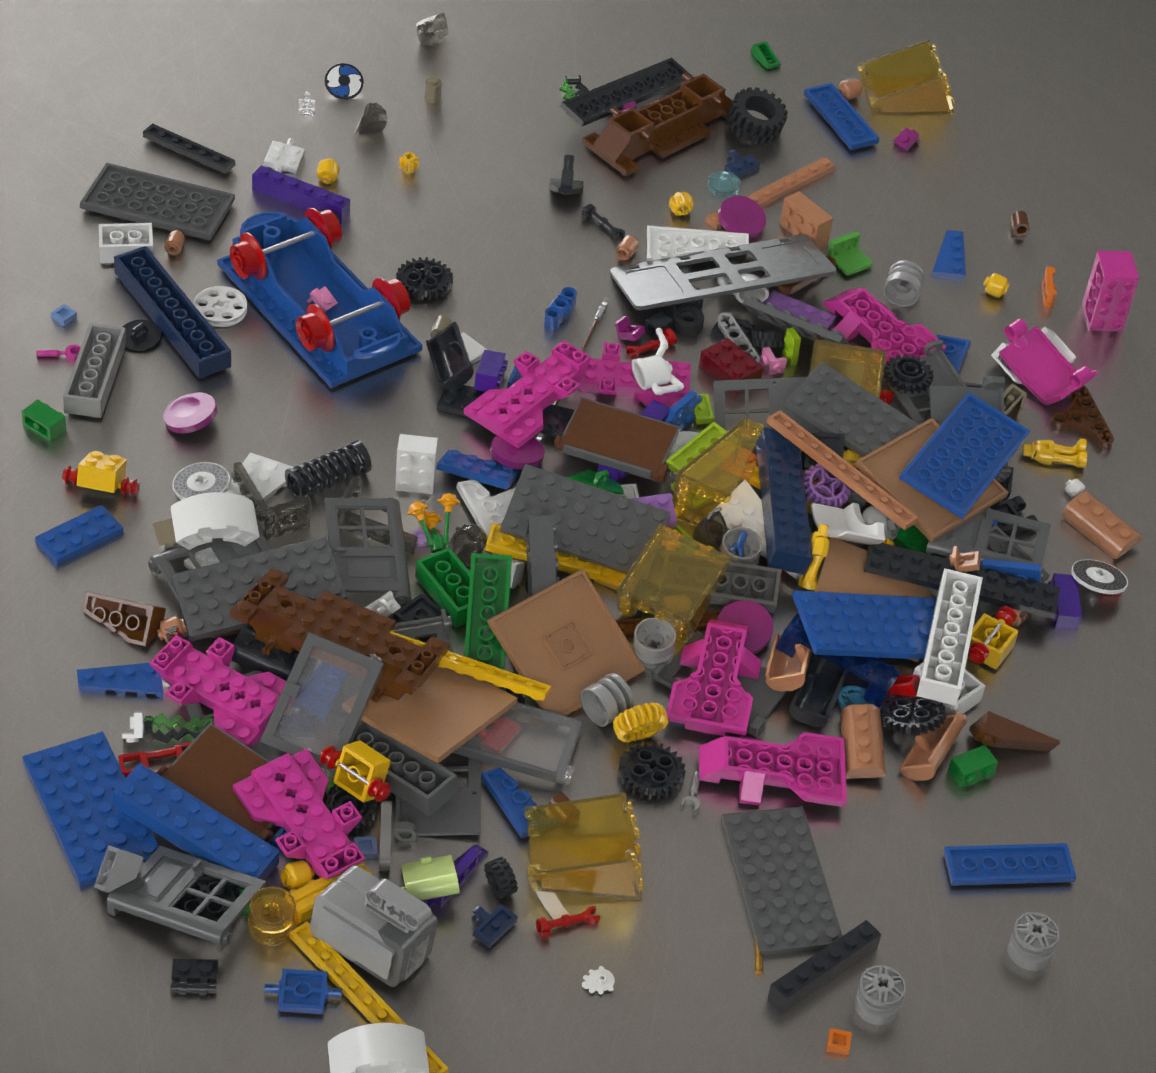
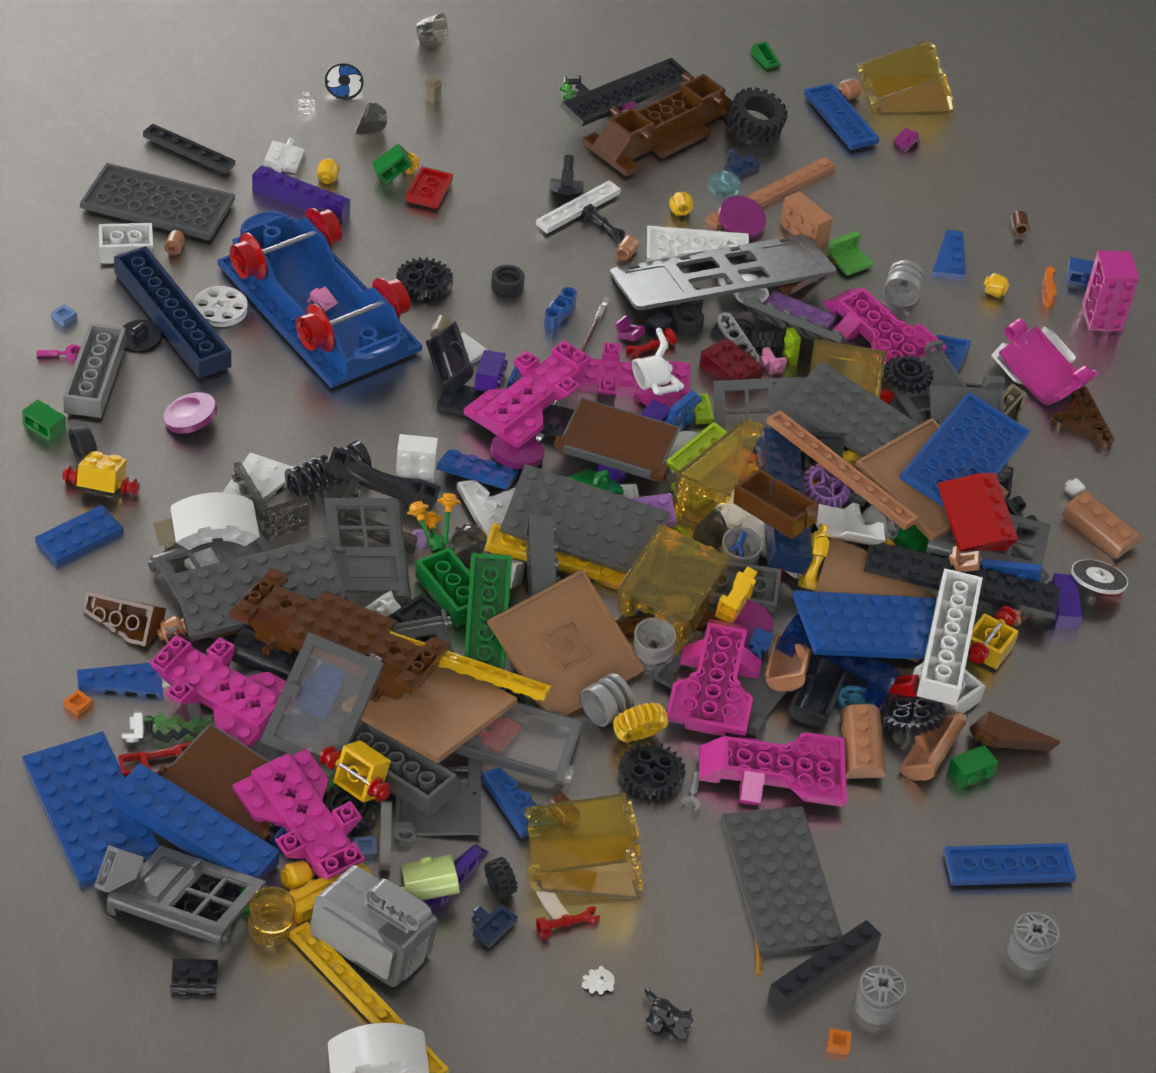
(78, 702): none -> orange tile
(81, 441): none -> black tyre
(200, 479): piece -> none
(302, 991): blue plate -> none
(346, 465): none -> black arch
(392, 163): none -> green brick
(429, 187): none -> red plate
(507, 271): none -> black tyre
(574, 208): none -> white plate
(665, 1014): none -> black animal
(742, 589): none -> yellow hips
(760, 642): none -> blue plate
(783, 509): none -> reddish brown piece
(978, 513): none -> red slope
(1047, 452): yellow piece -> none
(1079, 271): none -> blue brick

